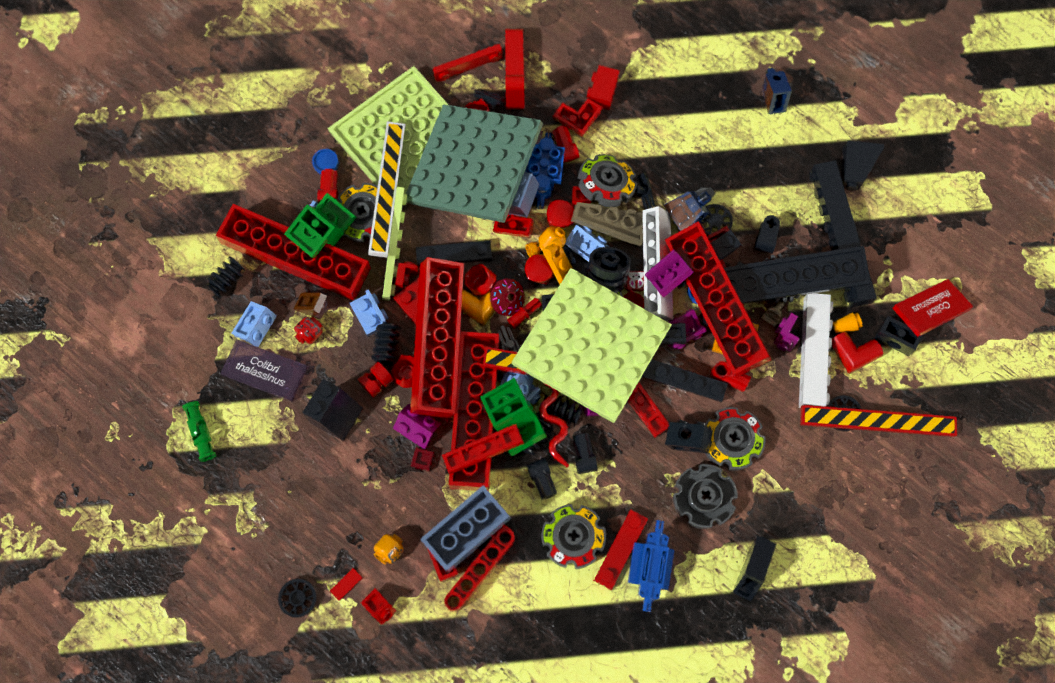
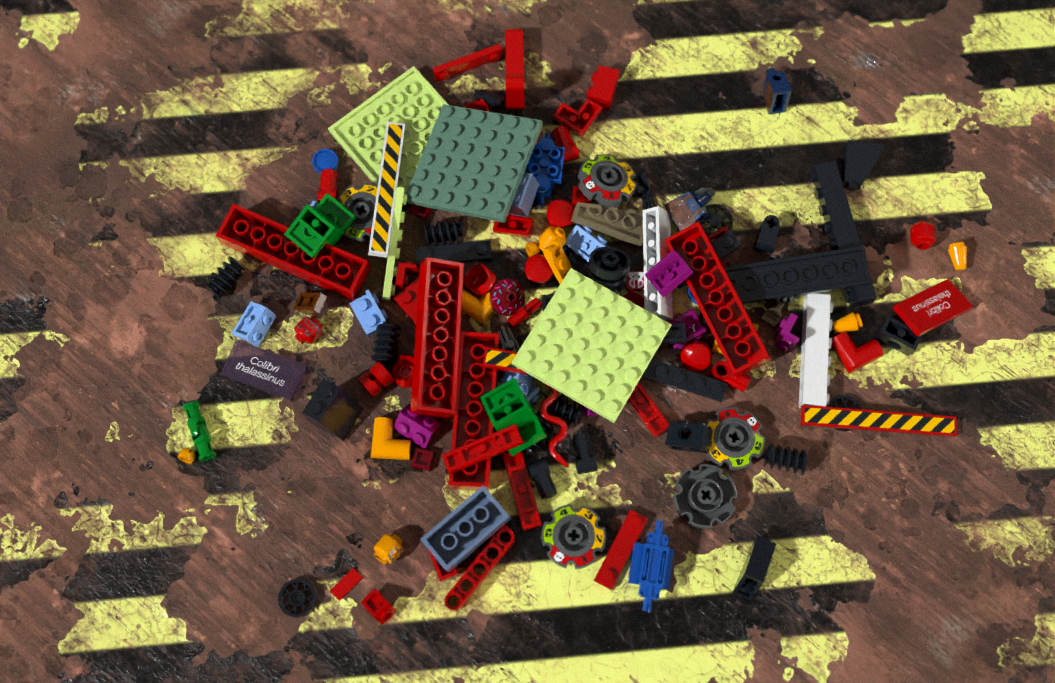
(186, 456): none -> light orange hinge
(383, 443): none -> light orange brick
(420, 211): none -> dark red tile
(443, 232): none -> black piece
(522, 490): none -> red plate
(696, 356): none -> red hair
(785, 458): none -> black piece
(922, 235): none -> red head
(958, 255): none -> light orange cone

